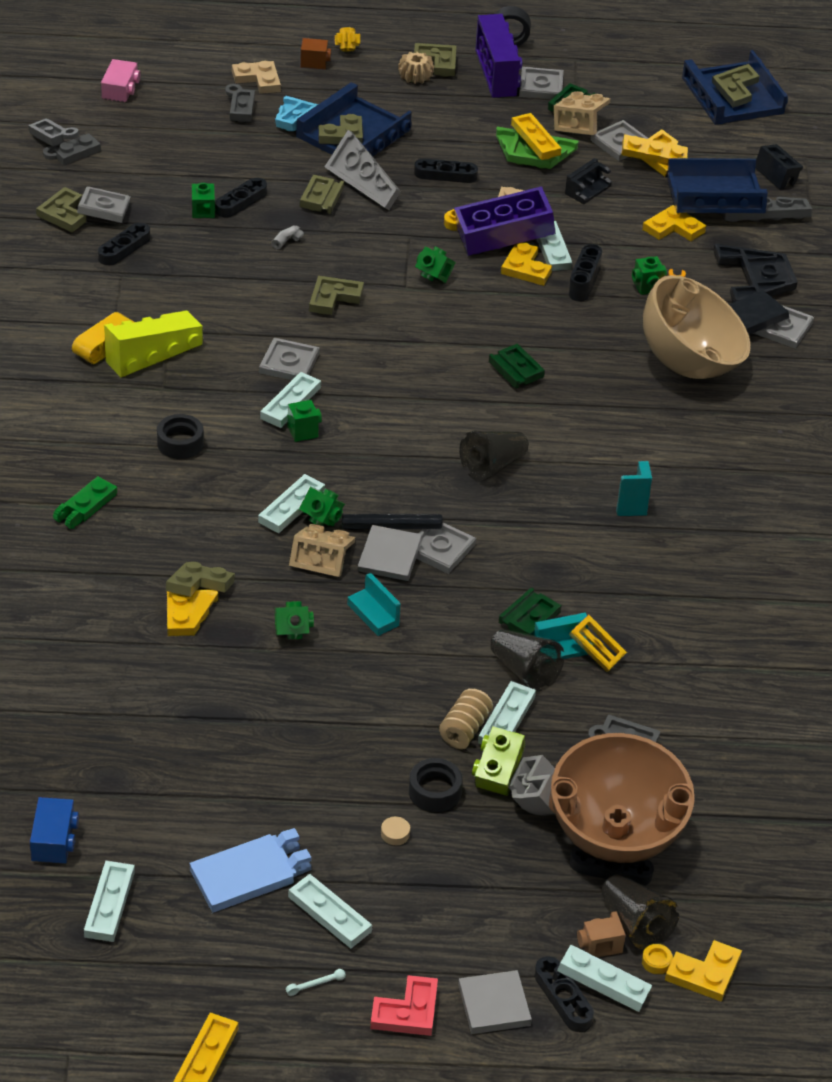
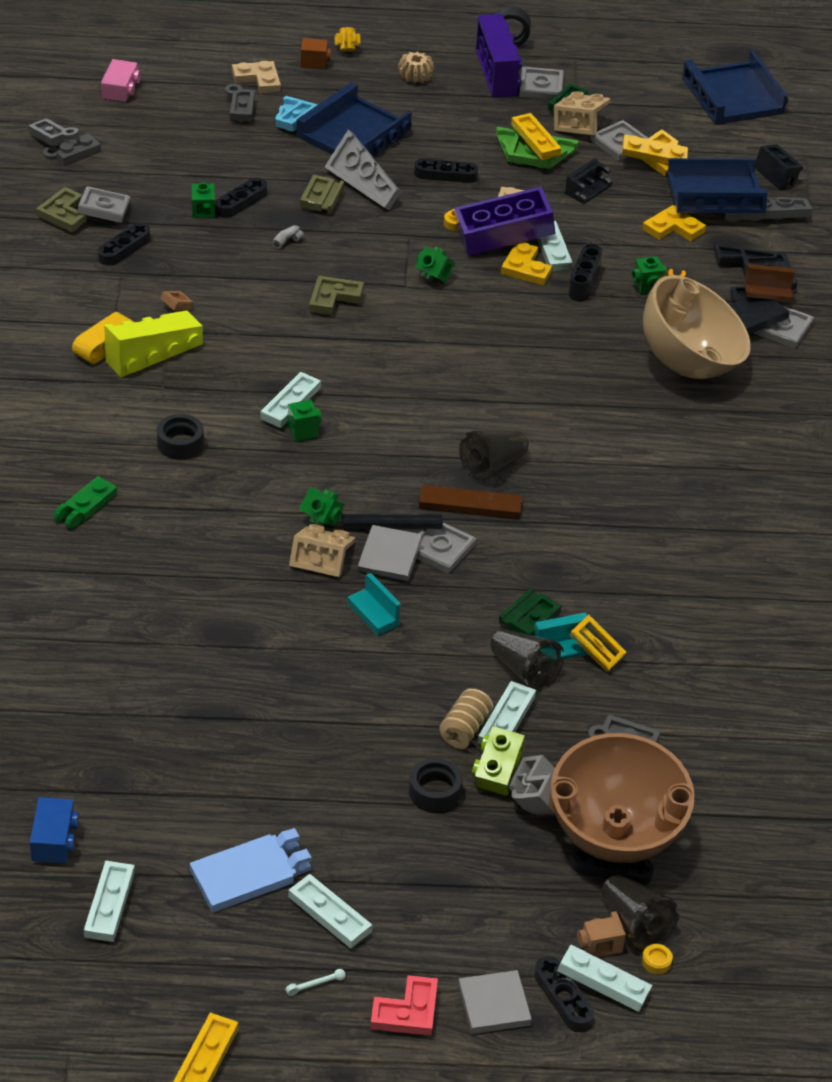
(177, 300): none -> medium nougat tile
(187, 612): yellow wing -> none
(194, 575): olive plate -> none
(283, 616): green brick -> none
(286, 506): light aqua plate -> none
(288, 359): light grey tile -> none
(334, 134): olive plate -> none
(395, 830): tan tile -> none
(442, 56): olive plate -> none
(470, 501): none -> reddish brown tile
(516, 366): dark green plate -> none
(635, 492): teal panel -> none
(706, 977): yellow plate -> none
(733, 84): olive plate -> none
(769, 282): none -> reddish brown panel

